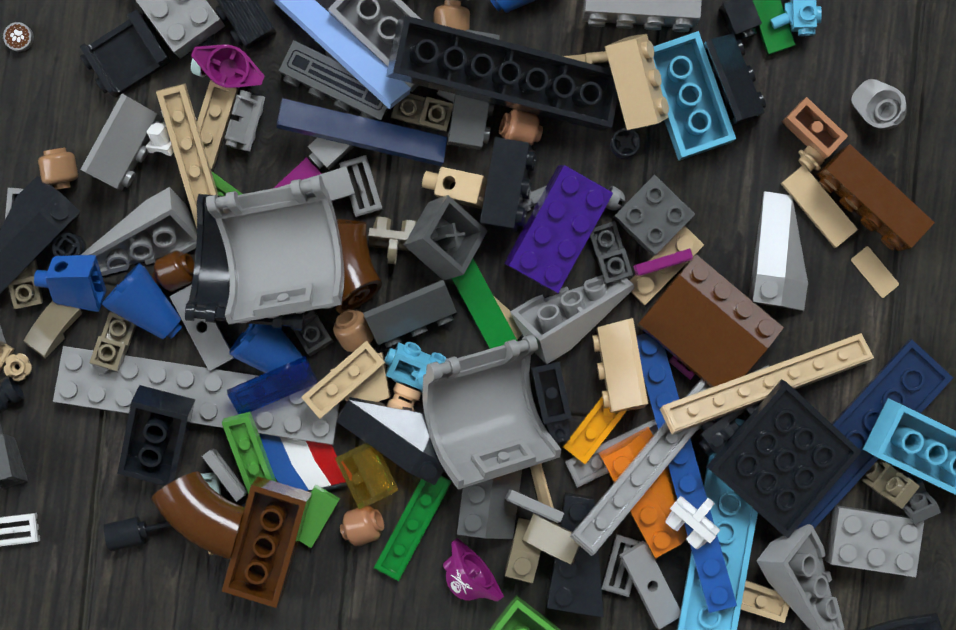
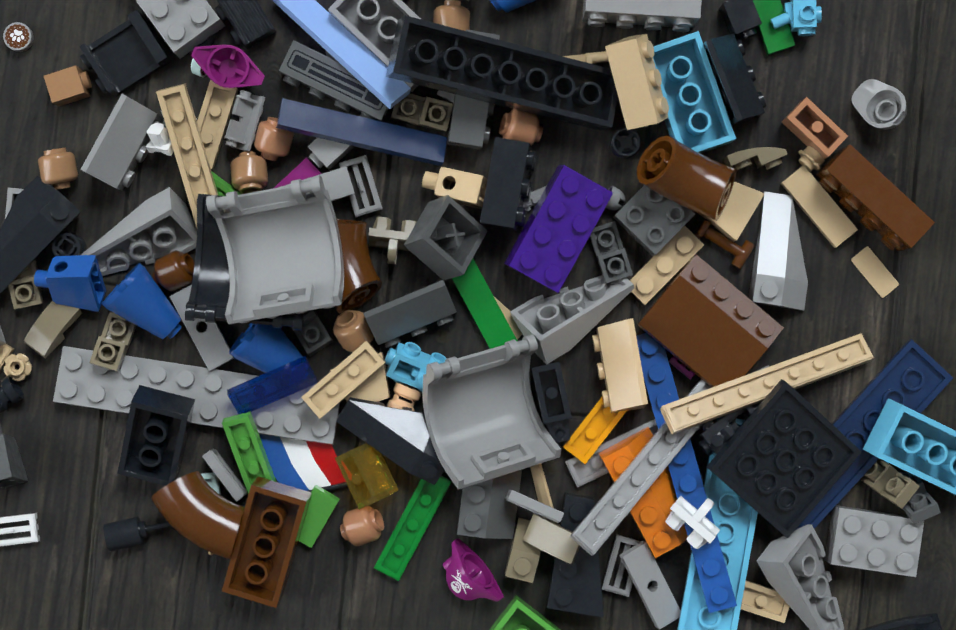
(68, 85): none -> medium nougat brick
(249, 172): none -> medium nougat head
(271, 140): none -> nougat head
(663, 262): magenta tile -> none
(686, 176): none -> reddish brown brick
(737, 211): none -> tan torso
(740, 252): none -> reddish brown piece
(762, 156): none -> dark tan slope

